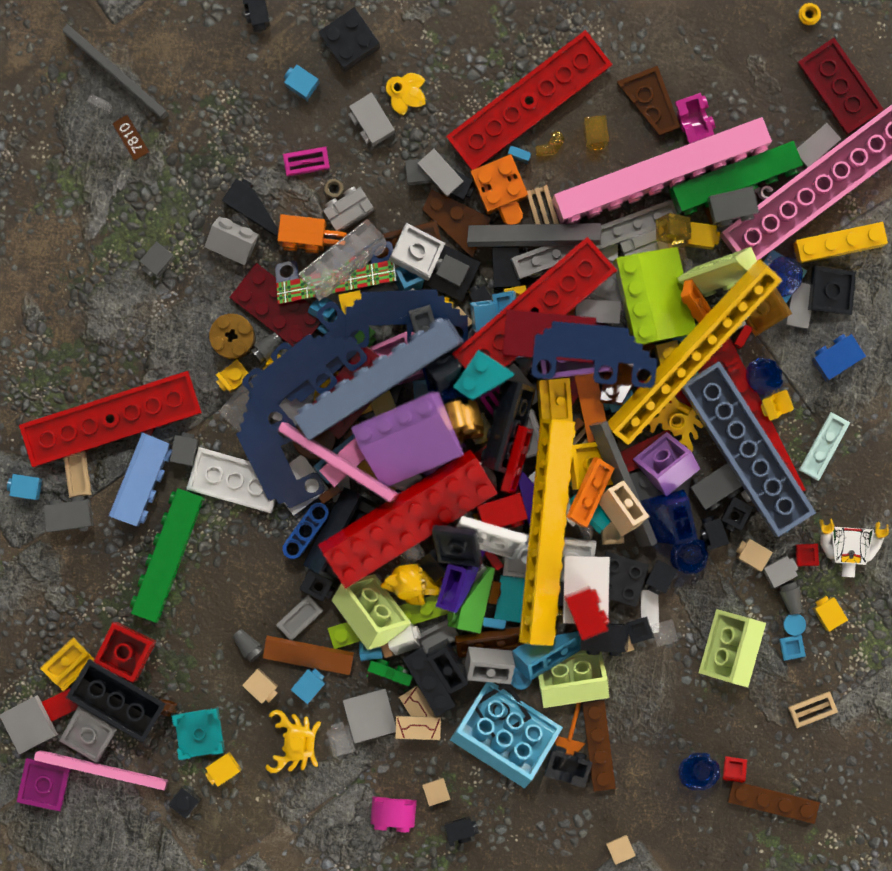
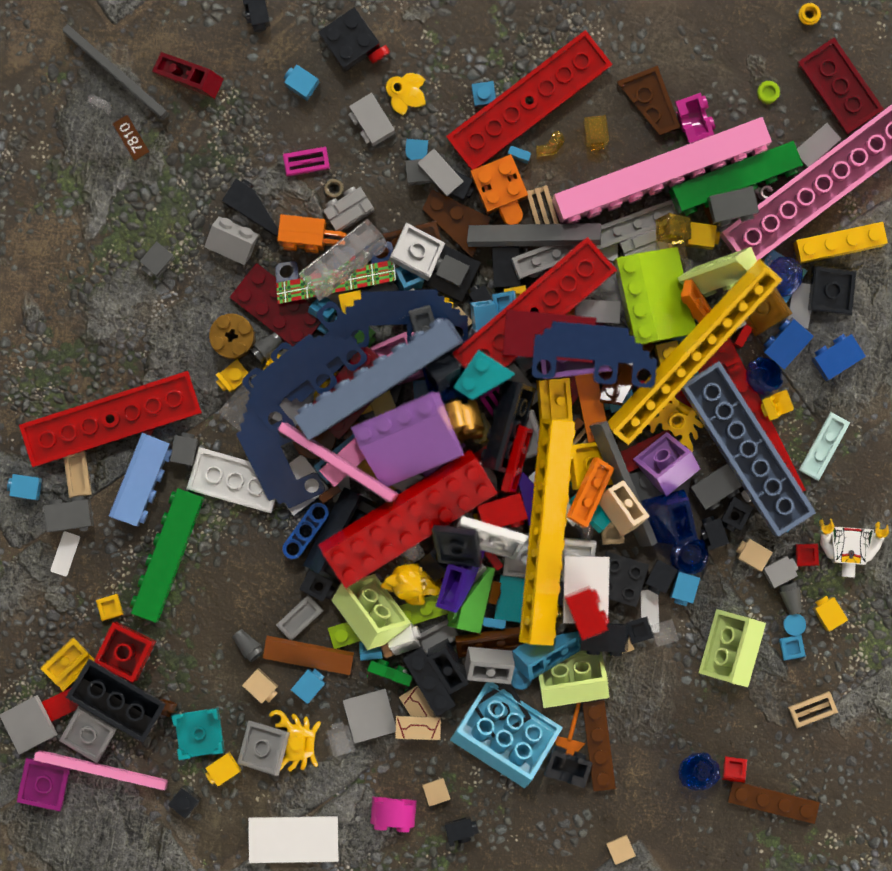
(65, 553): none -> white sticker
(109, 607): none -> yellow tile
(188, 74): none -> dark red slope
(263, 748): none -> light grey tile
(293, 839): none -> white tile
(379, 54): none -> red tile
(416, 149): none -> dark azure tile
(483, 93): none -> dark azure plate
(684, 588): none -> dark azure brick
(768, 92): none -> lime tile
(787, 342): none -> blue brick

